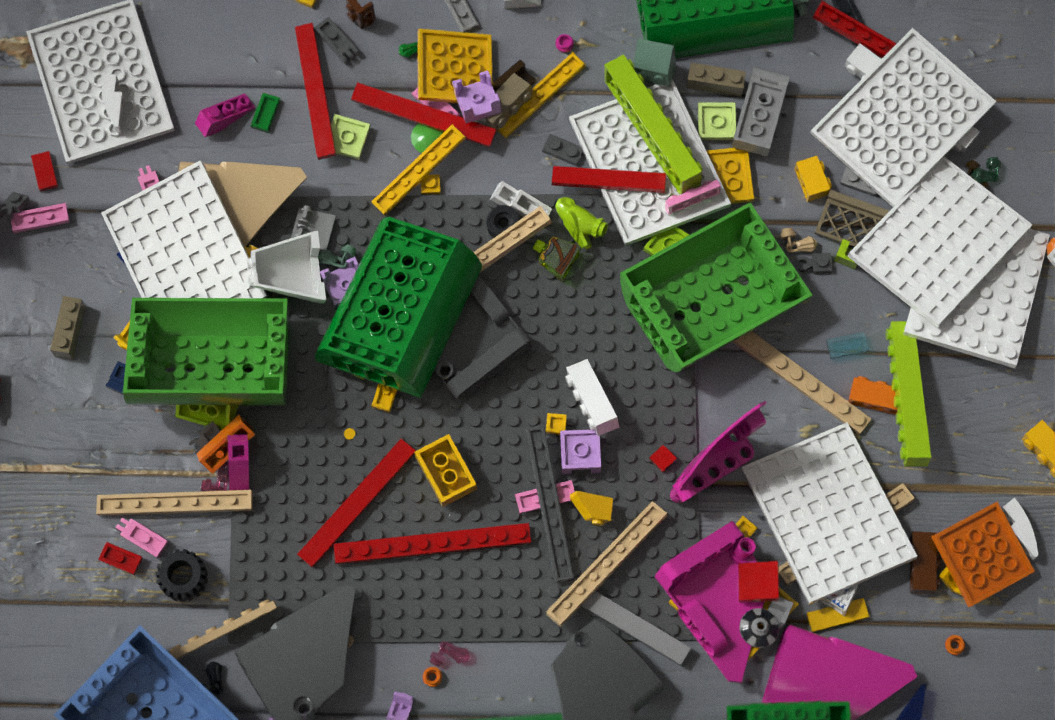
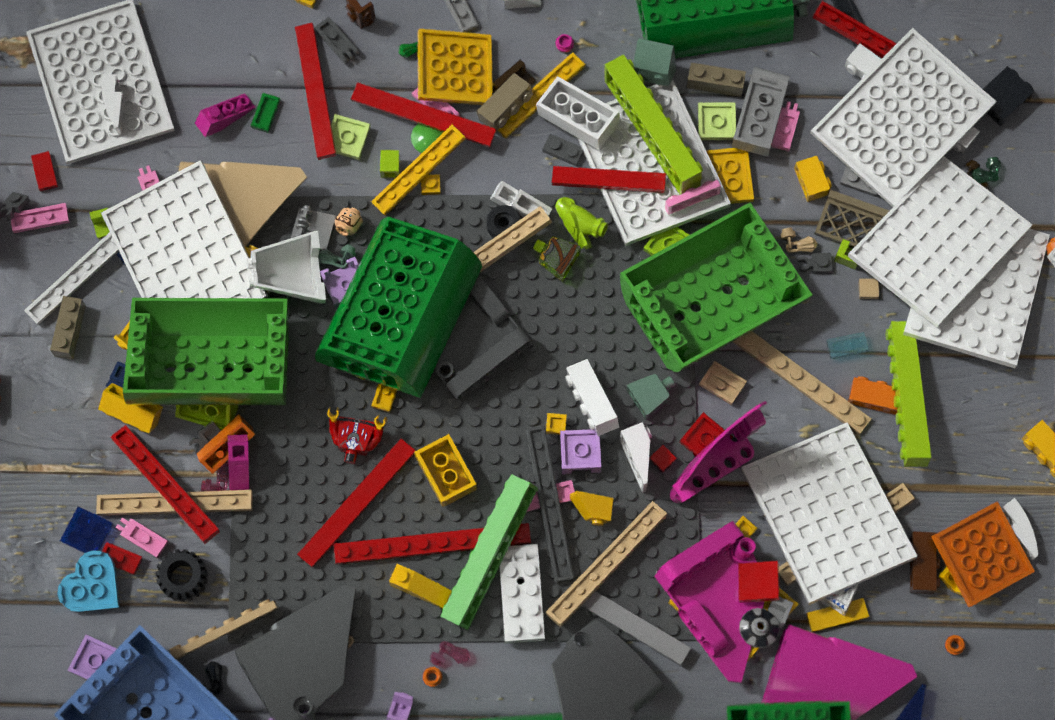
(72, 279): none -> white plate
(86, 531): none -> clear blue plate
(90, 657): none -> lavender plate
(91, 585): none -> medium azure plate
(99, 223): none -> lime panel
(140, 416): none -> yellow brick
(165, 484): none -> red plate
(348, 221): none -> light nougat head
(354, 435): none -> red torso
(389, 163): none -> lime panel
(419, 586): none -> yellow slope
(477, 99): lavender panel -> none
(489, 551): none -> brick
(522, 602): none -> white hinge
(578, 113): none -> white brick
(636, 446): none -> white slope
(650, 394): none -> sand green torso
(701, 434): none -> red tile
(723, 383): none -> tan plate
(785, 127): none -> bright pink hinge
(868, 289): none -> tan tile
(1008, 92): none -> black panel

